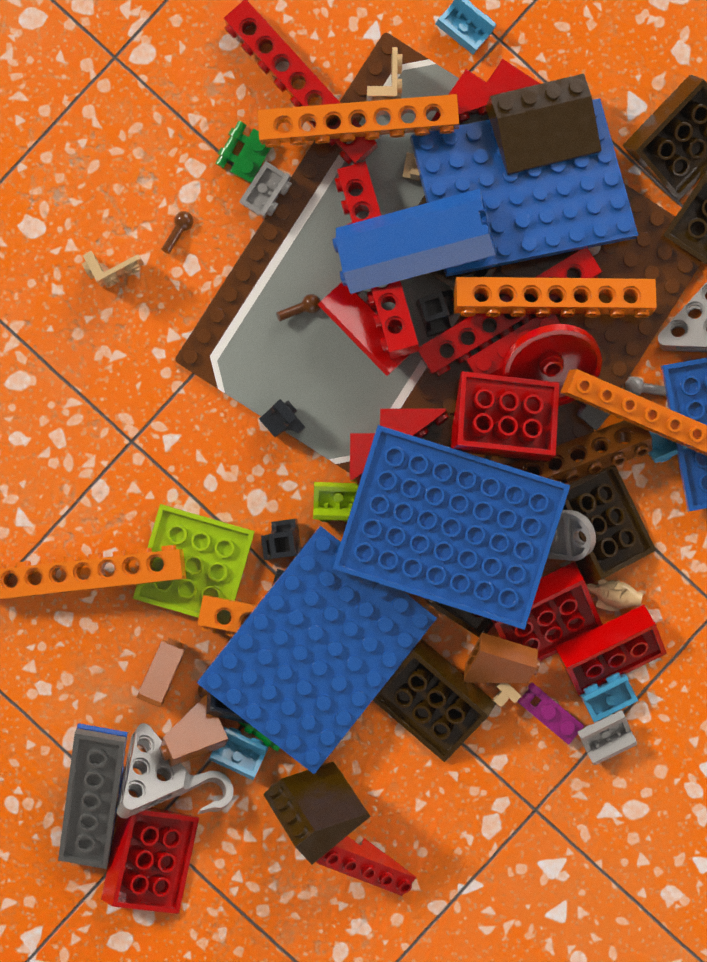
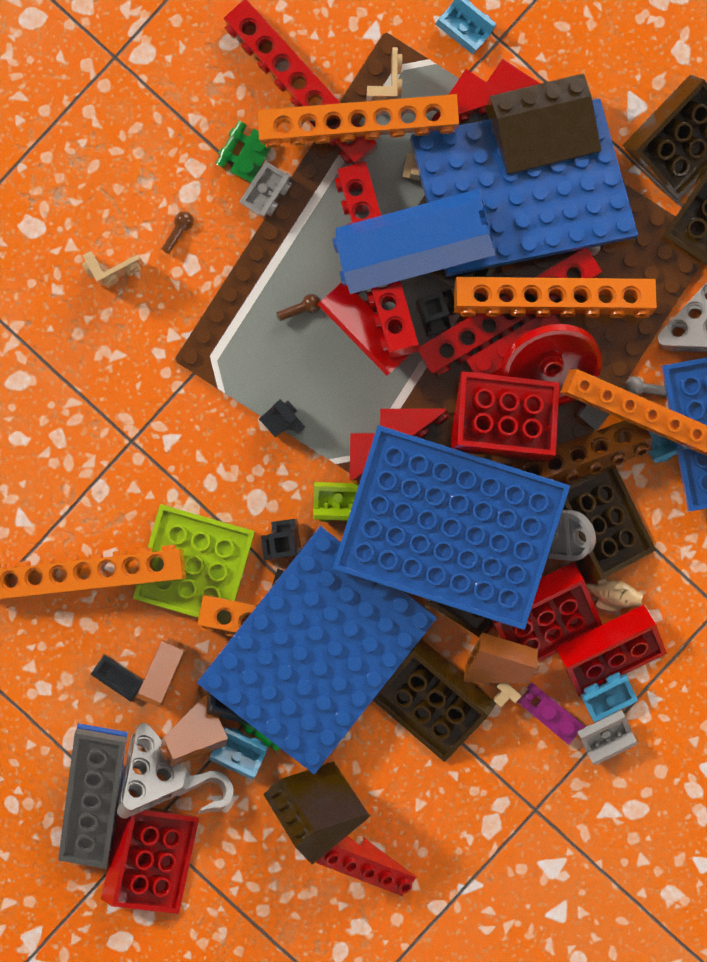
(117, 677): none -> black tile

